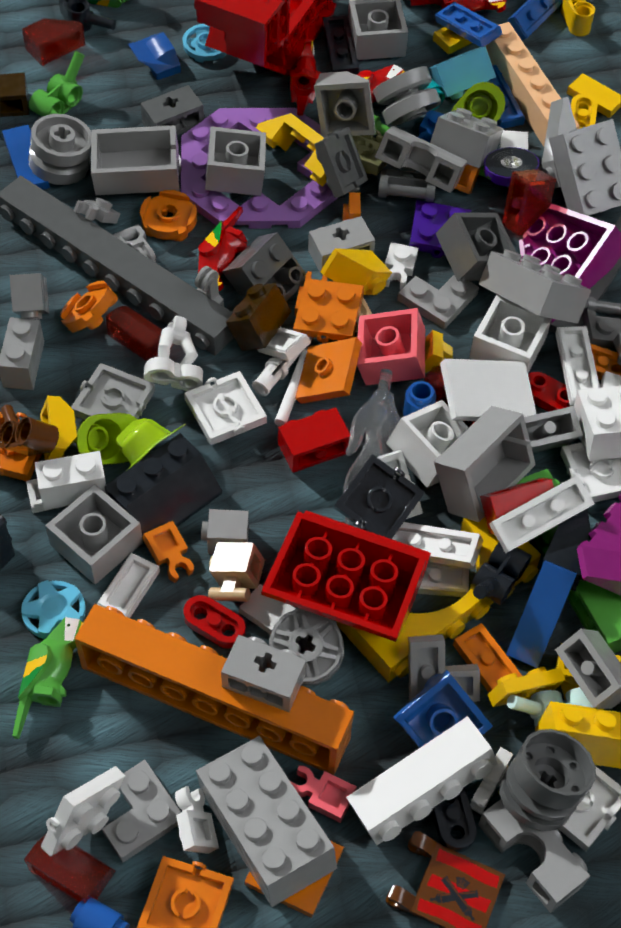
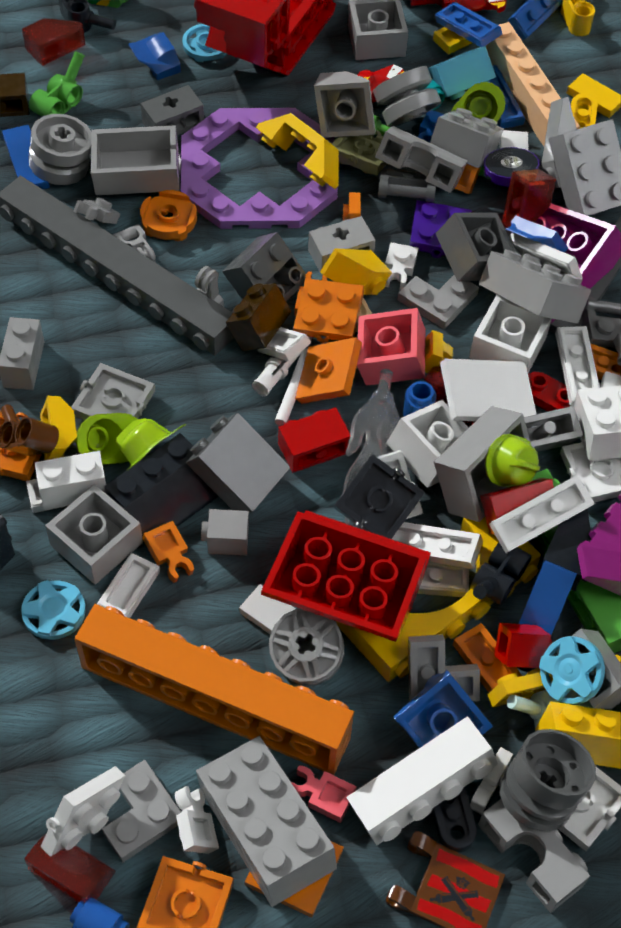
(29, 295): light grey brick -> none
(46, 670): bright green animal -> none
(88, 309): orange plate -> none
(134, 332): clear red brick -> none
(166, 371): white piece -> none
(217, 620): red plate -> none
(222, 245): red animal -> none
(225, 407): white plate -> none
(235, 161): light grey brick -> none
(236, 570): tan brick -> none
(237, 463): none -> brick
(246, 666): light grey brick -> none
(304, 78): red animal -> none
(340, 44): black plate -> none
(341, 162): dark grey plate -> none
(511, 461): none -> lime piece
(521, 645): none -> red brick
(537, 233): none -> slope
(547, 255): none -> white tile
(572, 670): none -> medium azure wheel

